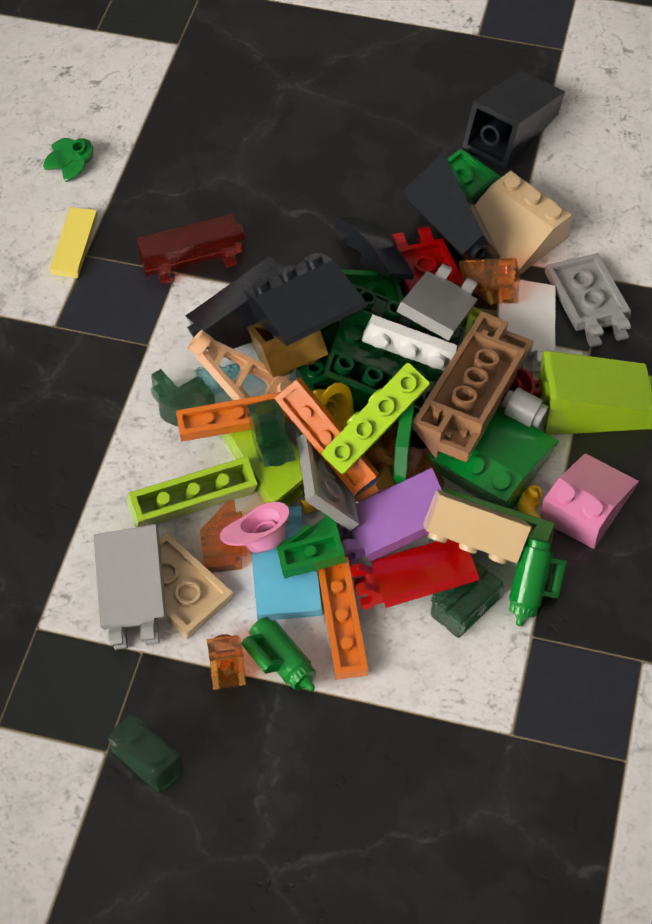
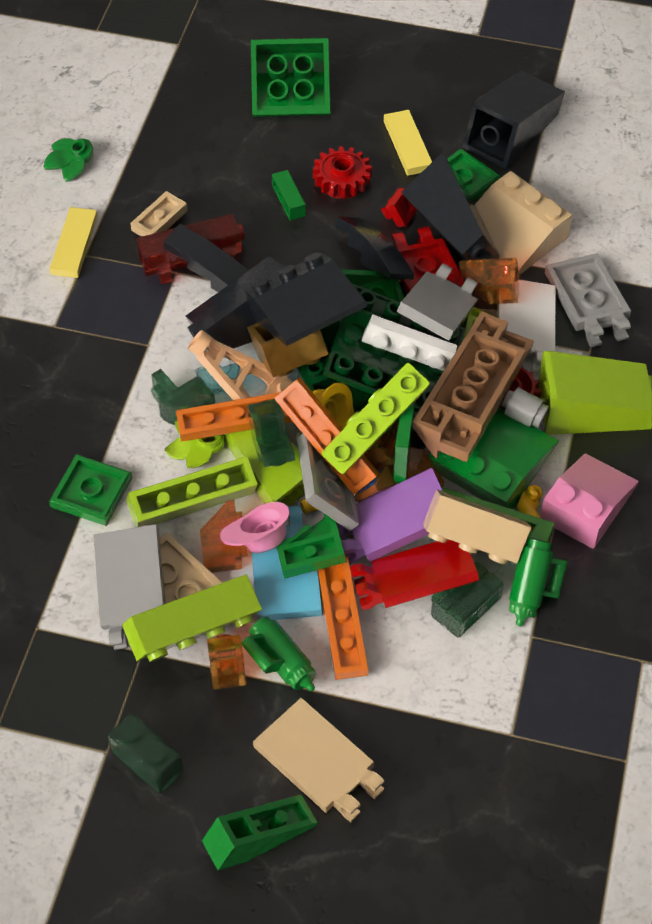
(90, 490): none -> green tile
(159, 215): none -> tan plate
(191, 617): none -> lime brick
(196, 451): none -> lime plate
(204, 257): none -> black slope
(256, 830): none -> green slope
(288, 195): none -> green piece
(290, 77): none -> green slope
(319, 759): none -> tan tile
(342, 173): none -> red gear
(399, 209): none -> red tile
(407, 142): none -> light yellow tile

